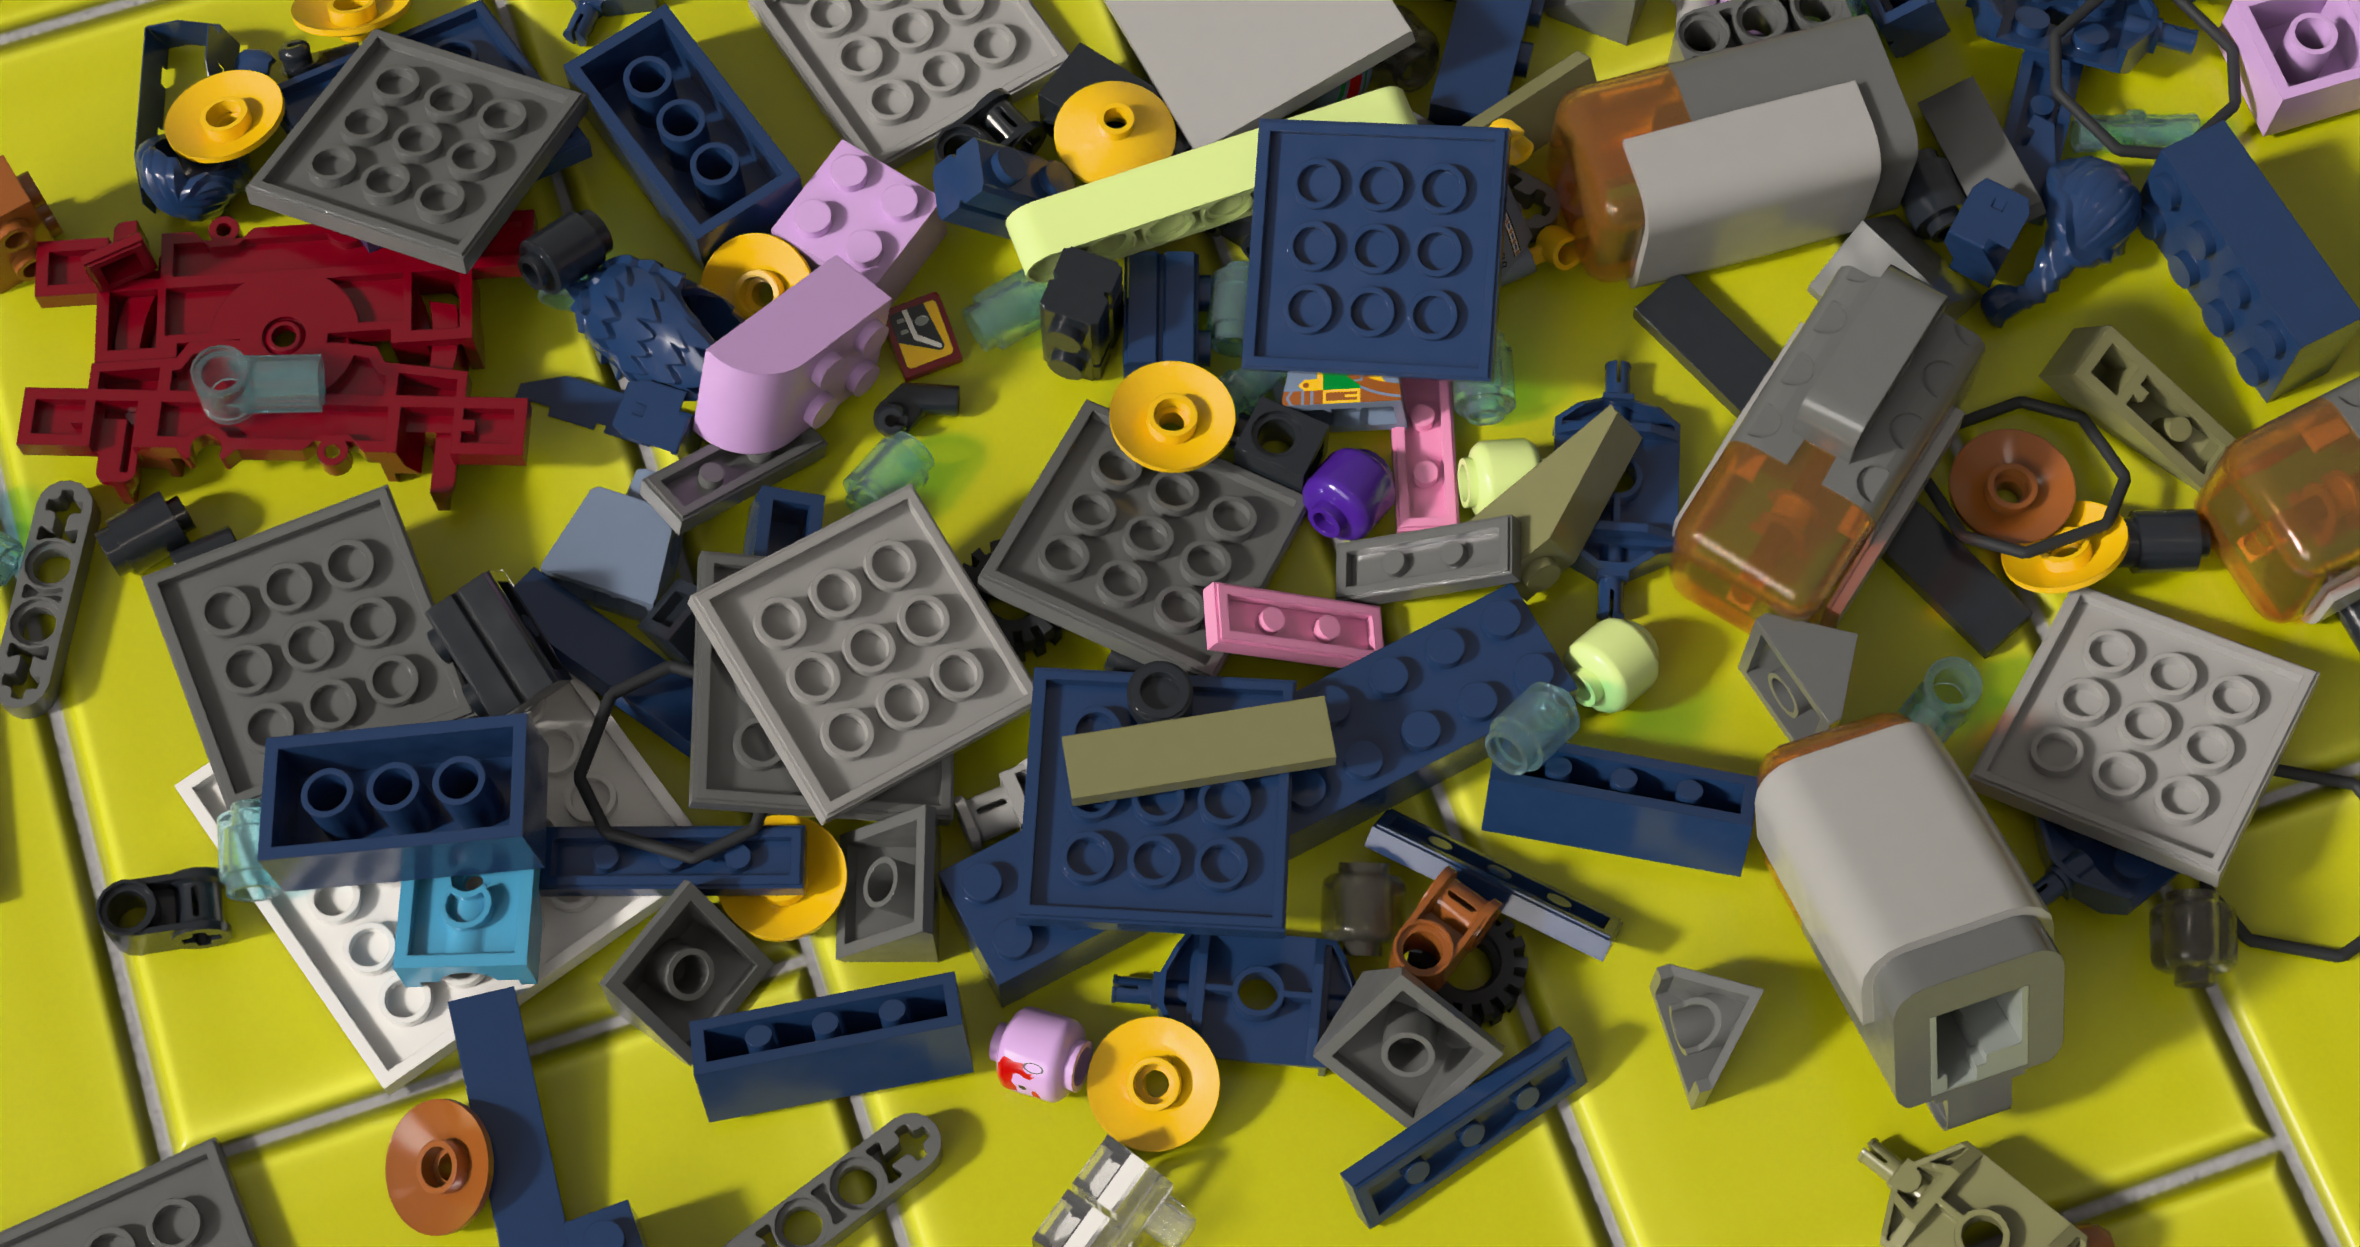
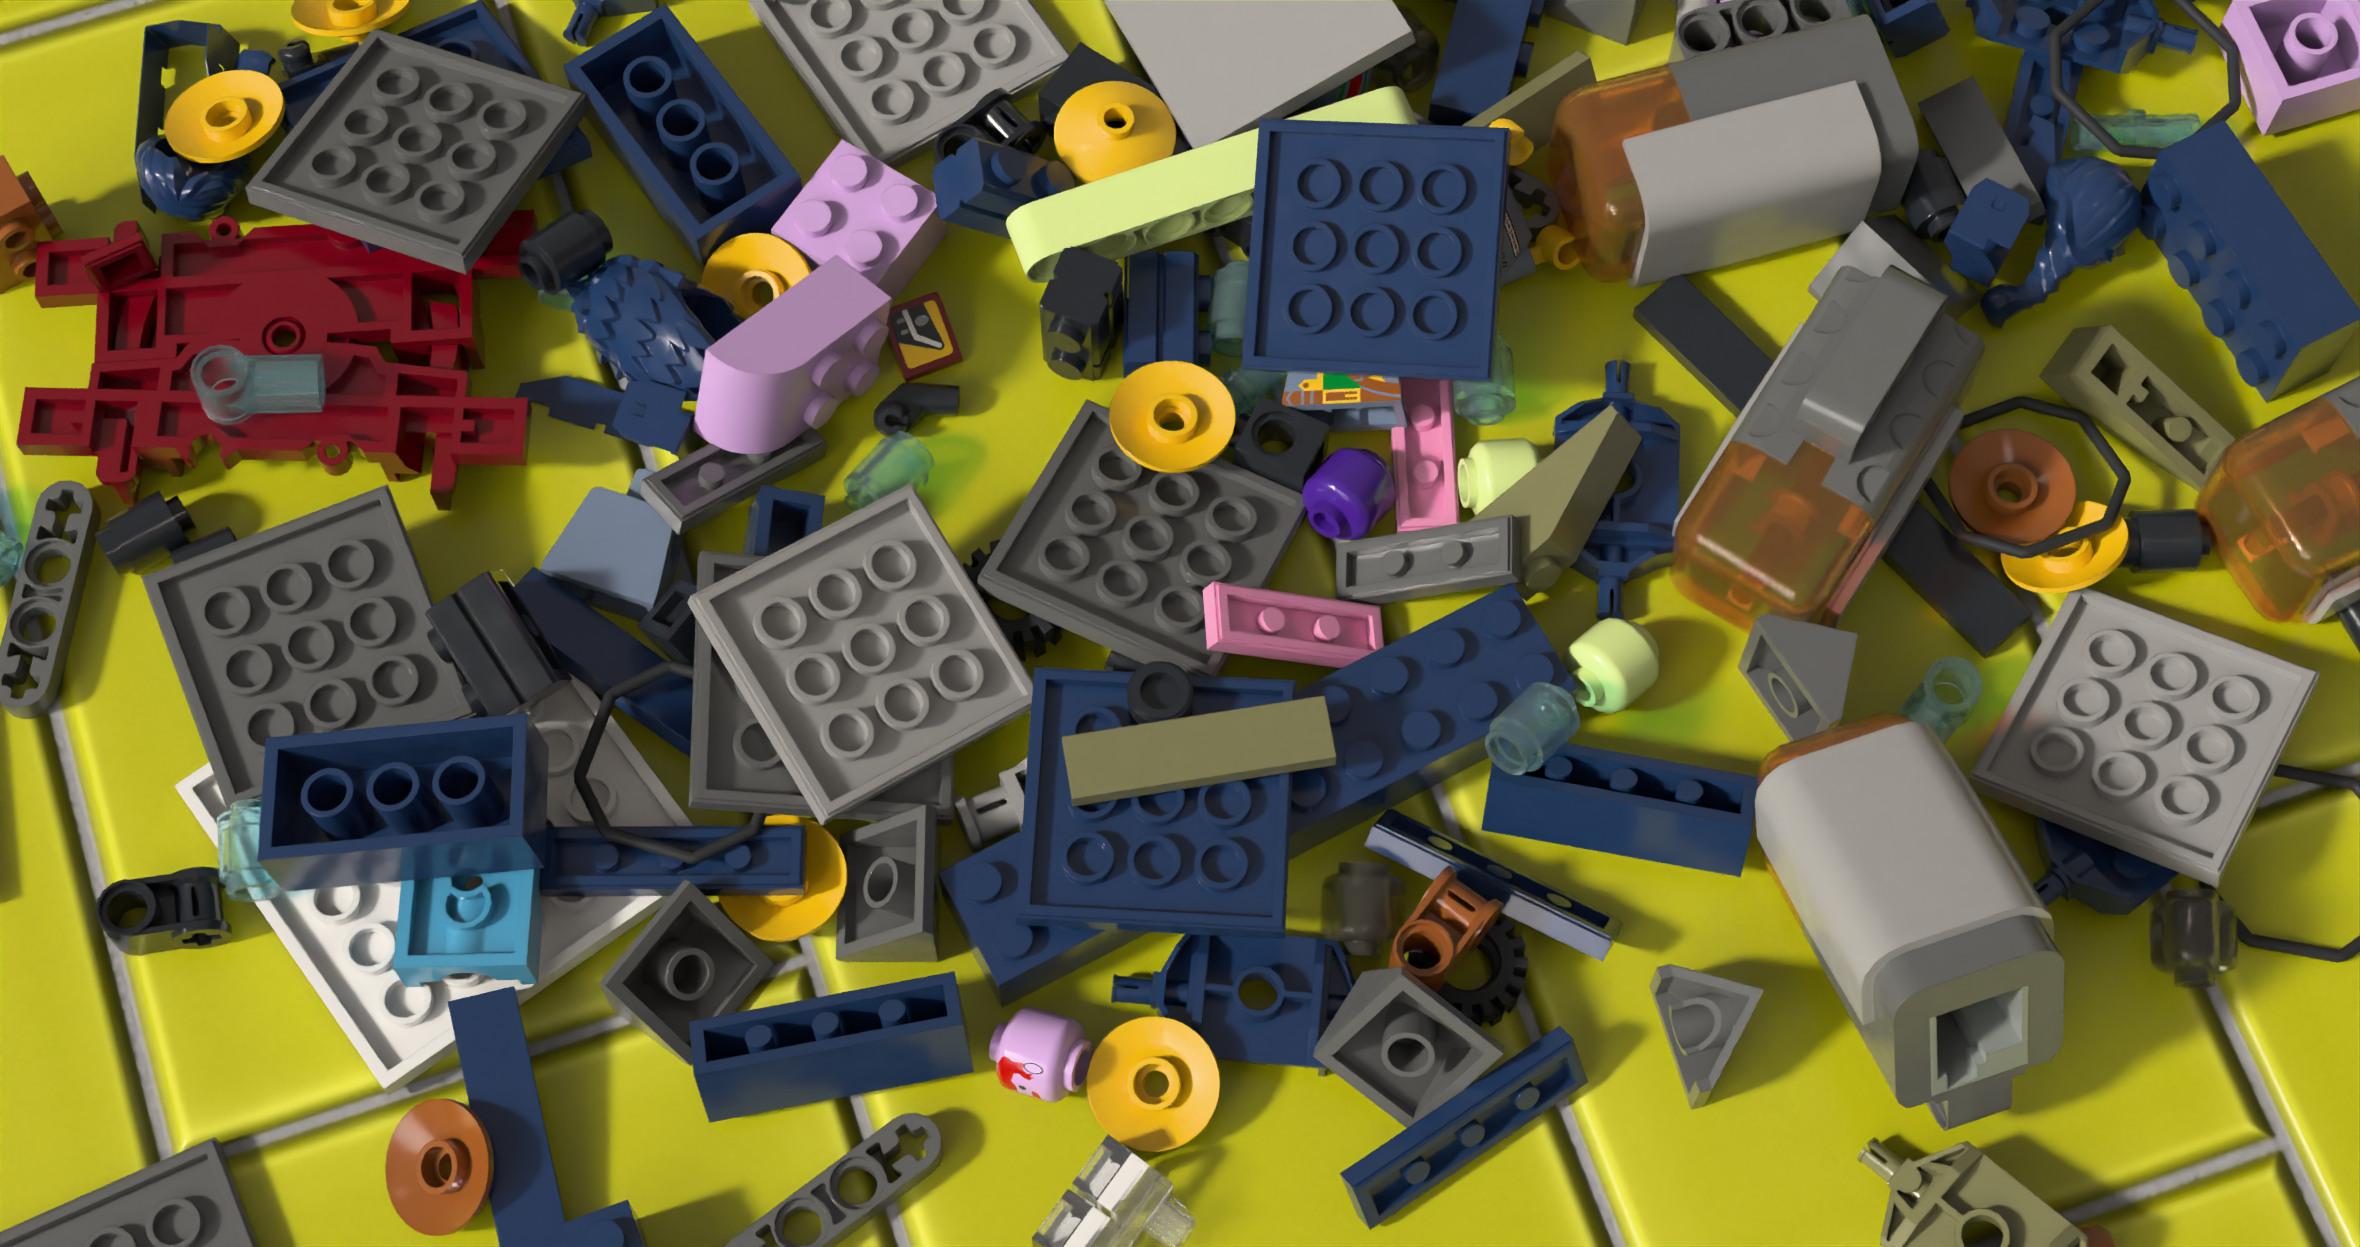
(1005, 311): clear light blue brick -> none

